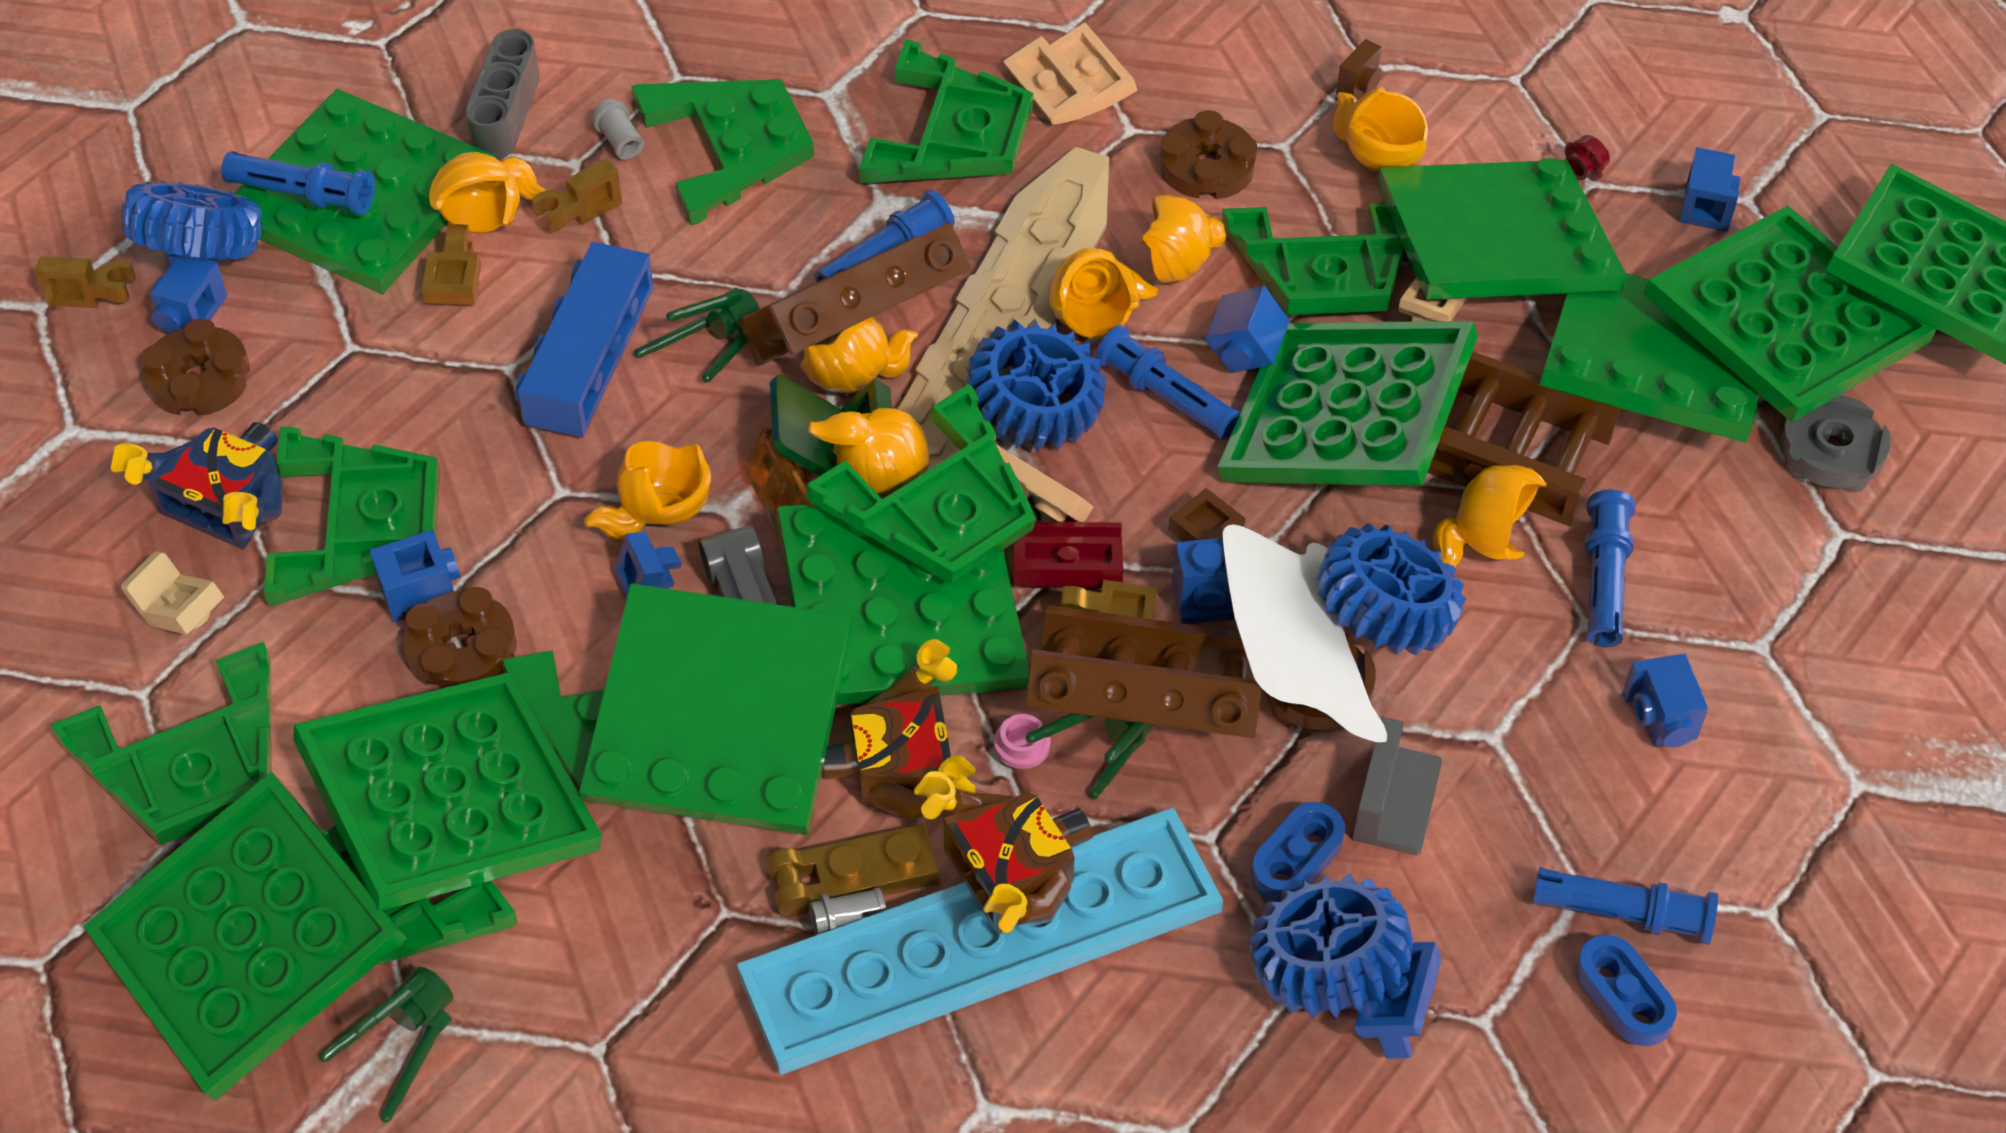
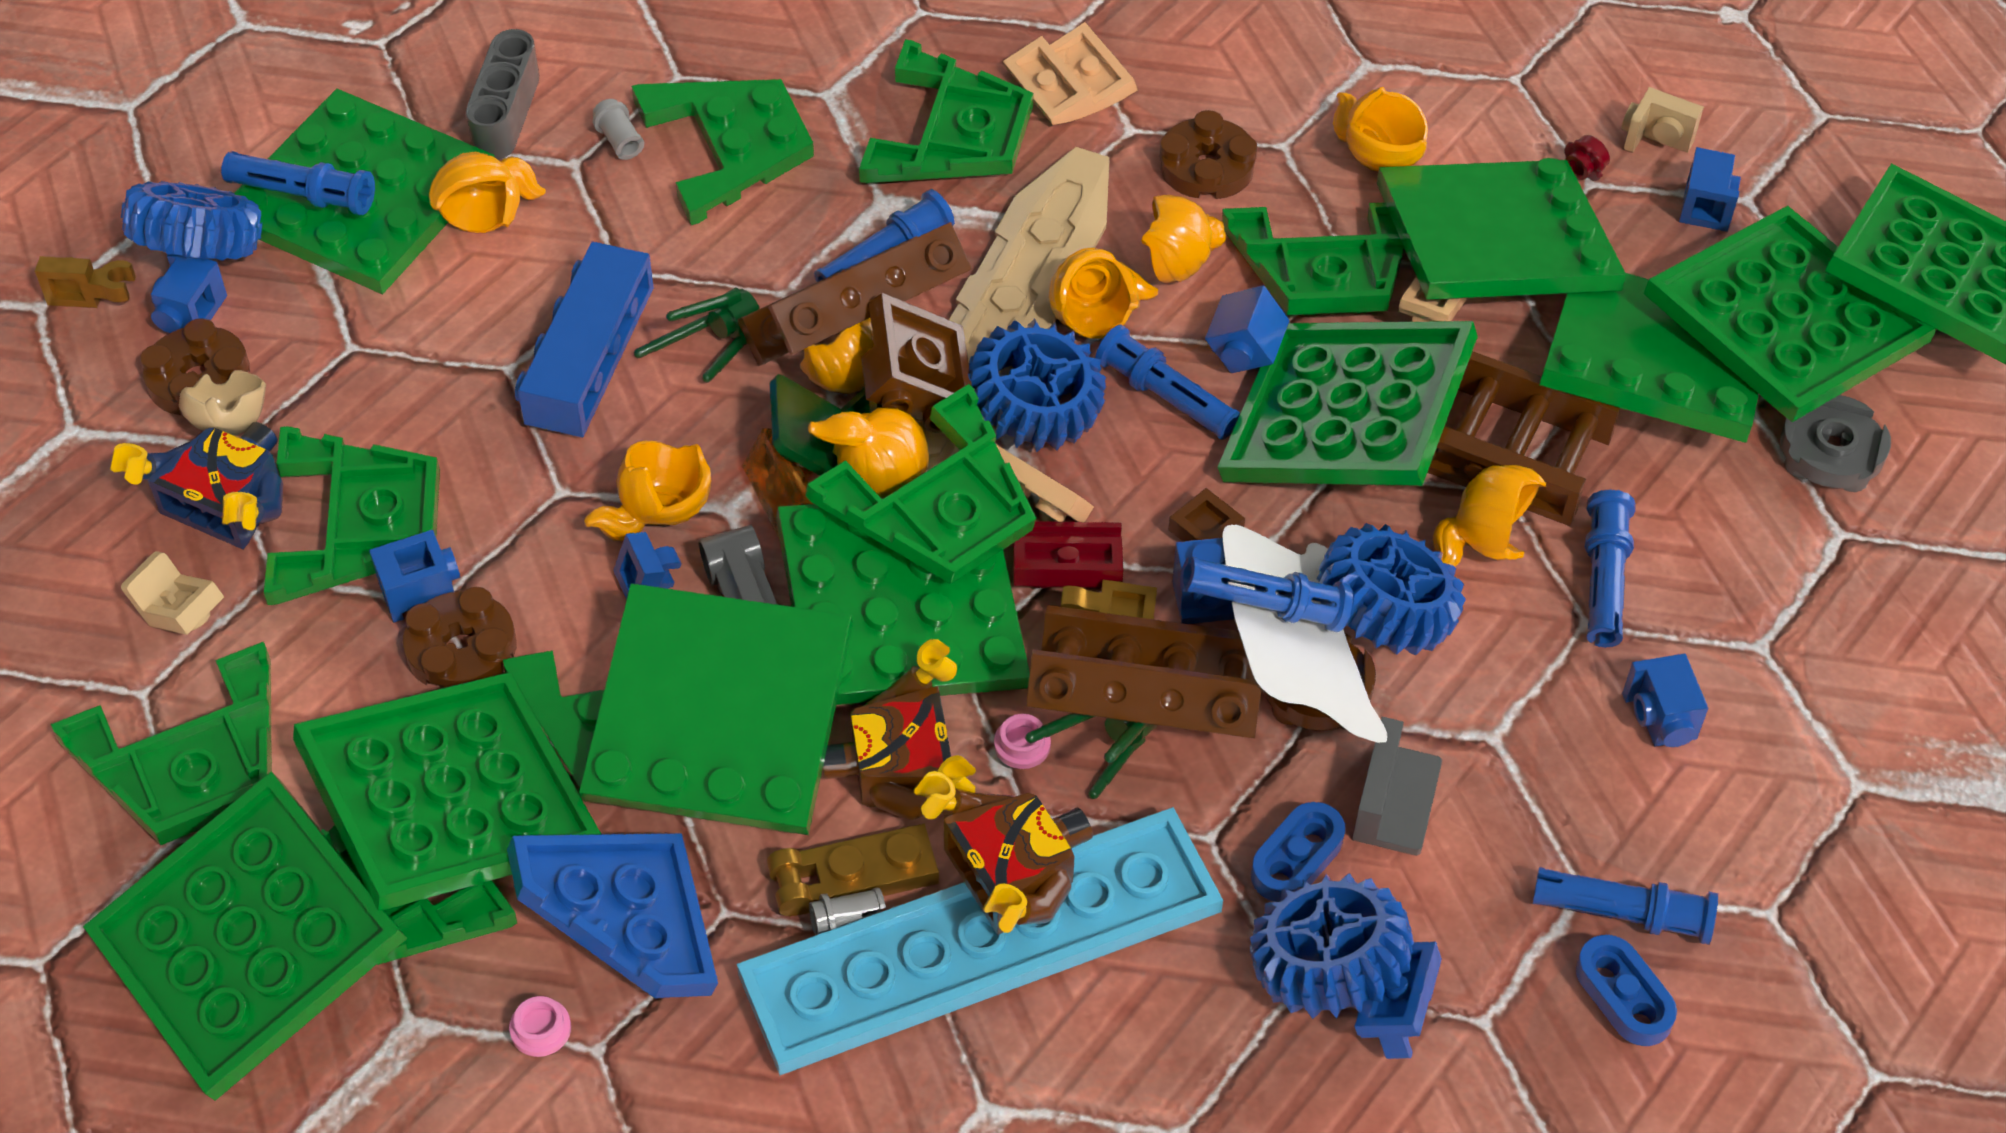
(226, 405): none -> tan hair
(413, 1004): dark green plant -> none
(452, 274): pearl gold plate -> none
(540, 1026): none -> bright pink plate
(587, 196): pearl gold plate -> none
(623, 902): none -> blue plate
(913, 358): none -> reddish brown plate
(1292, 596): none -> blue pin
(1360, 70): reddish brown plate -> none
(1662, 120): none -> tan bracket

